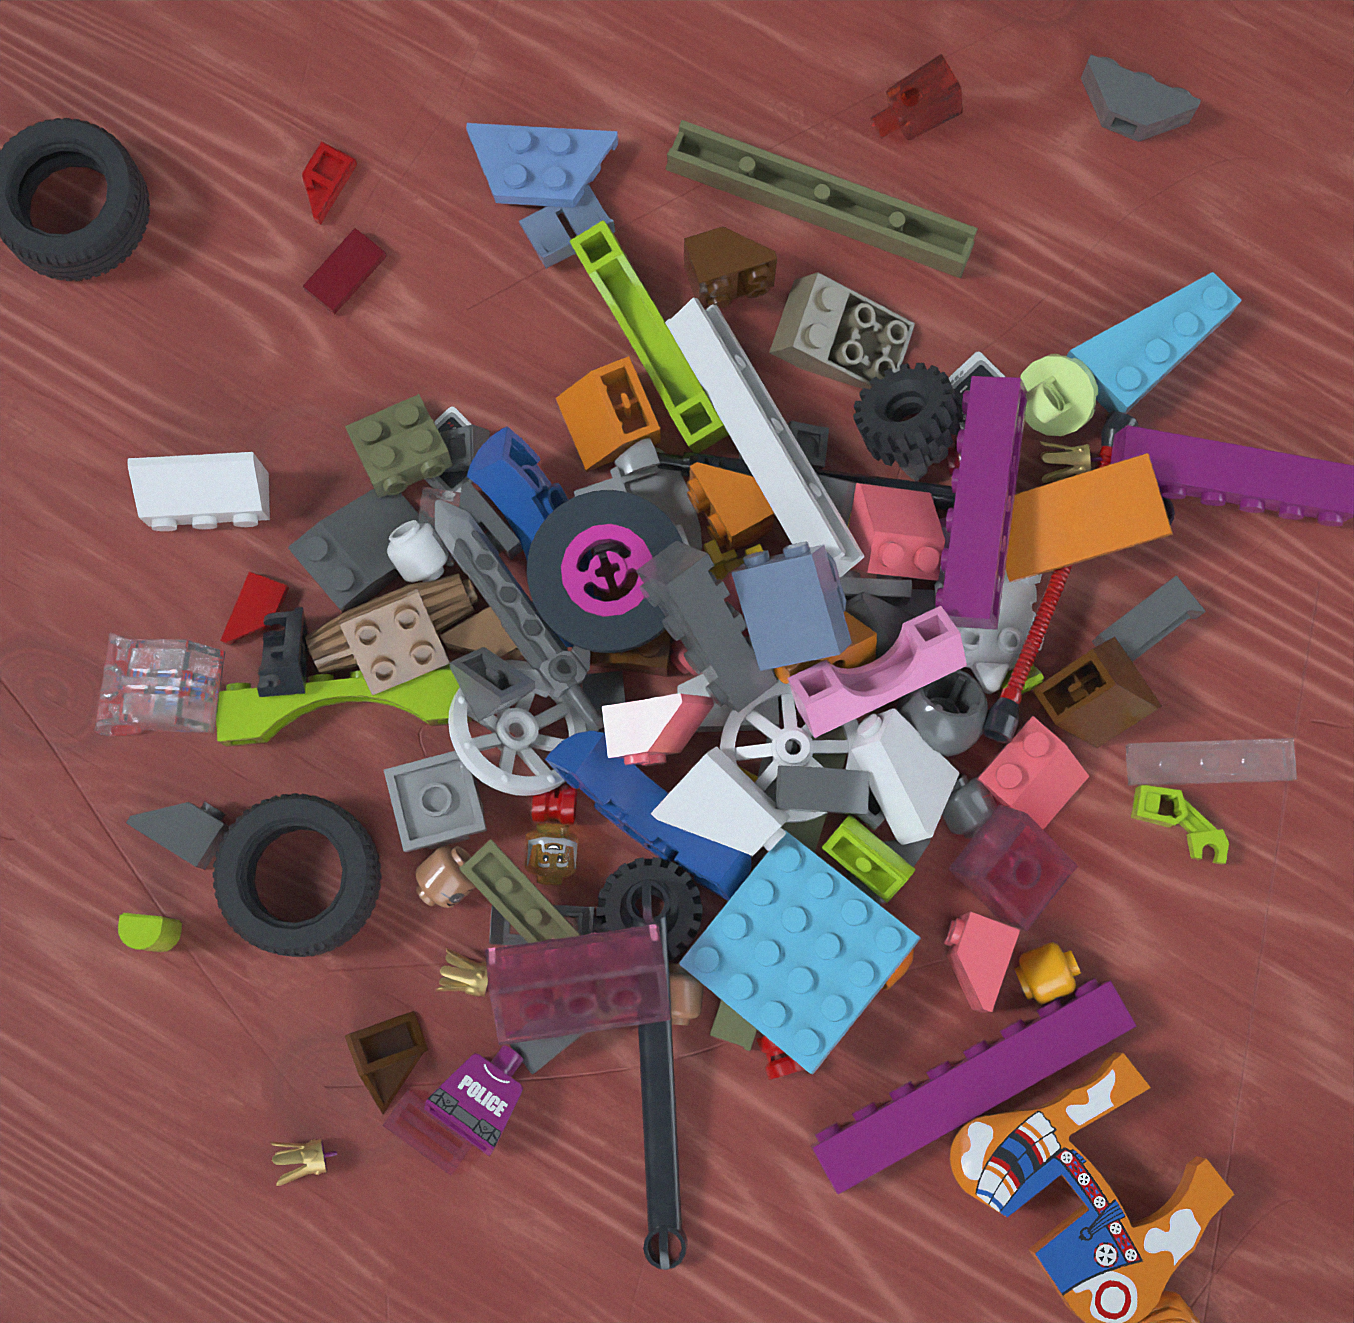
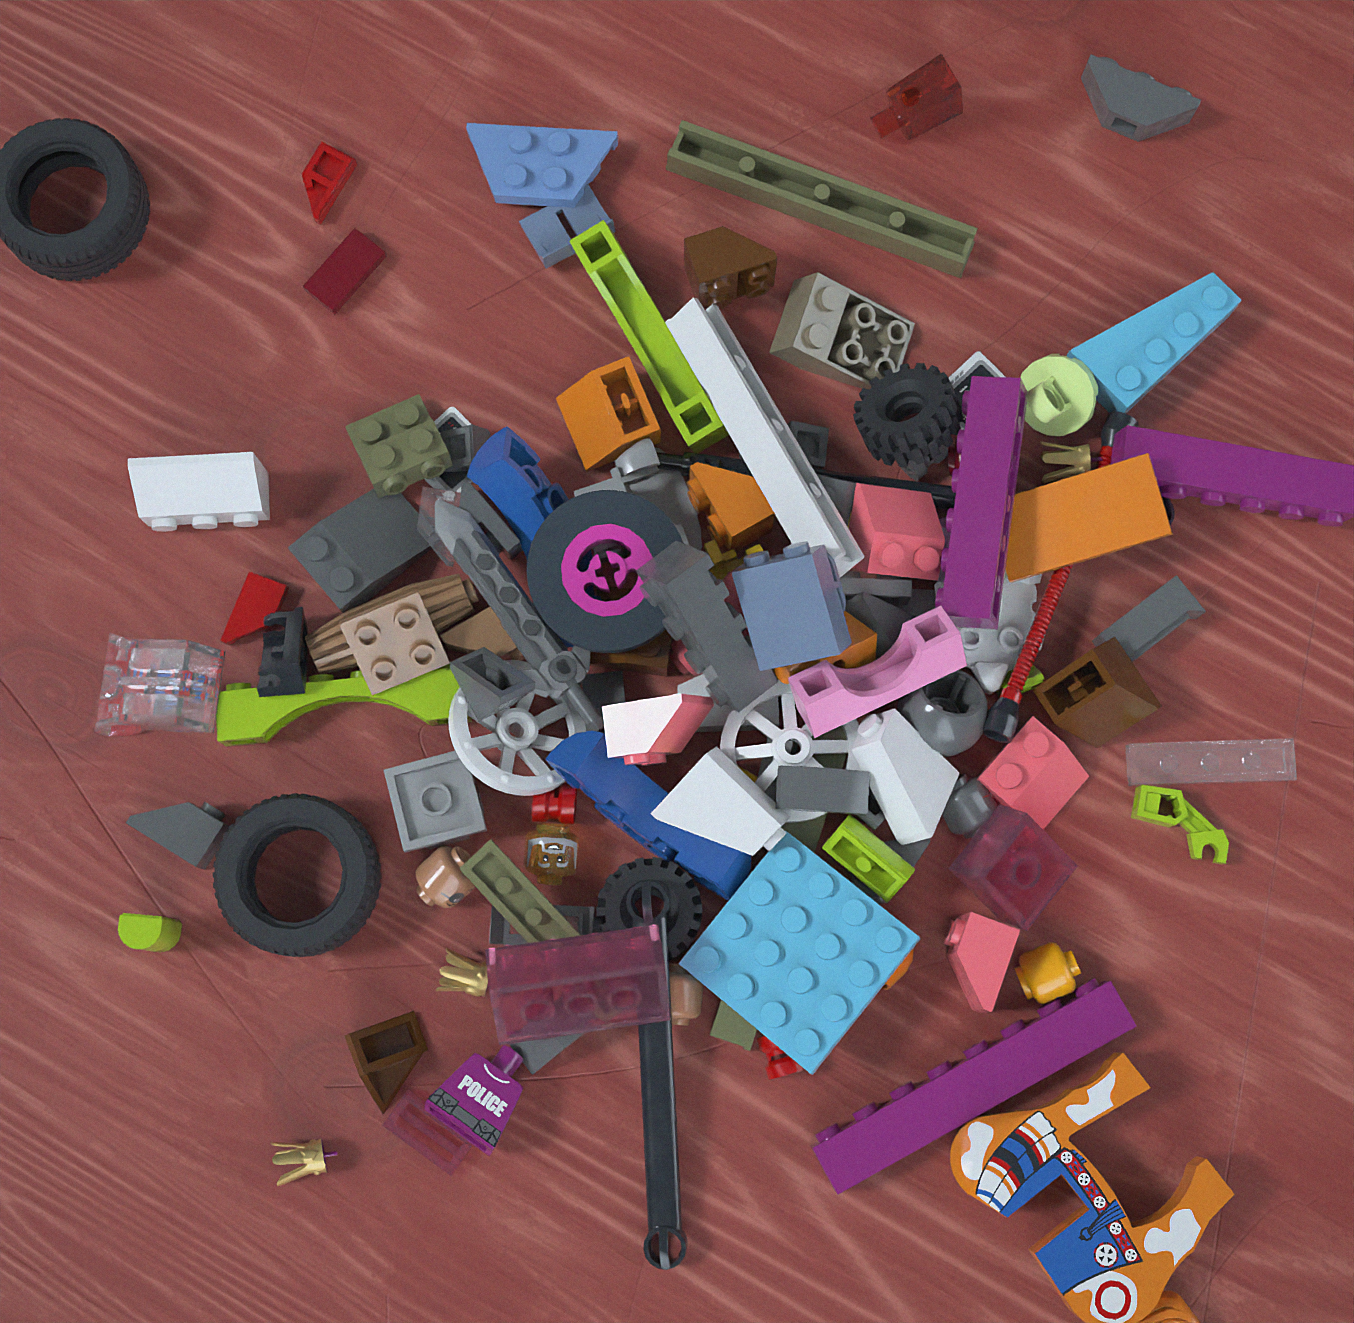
(417, 552): white head -> none

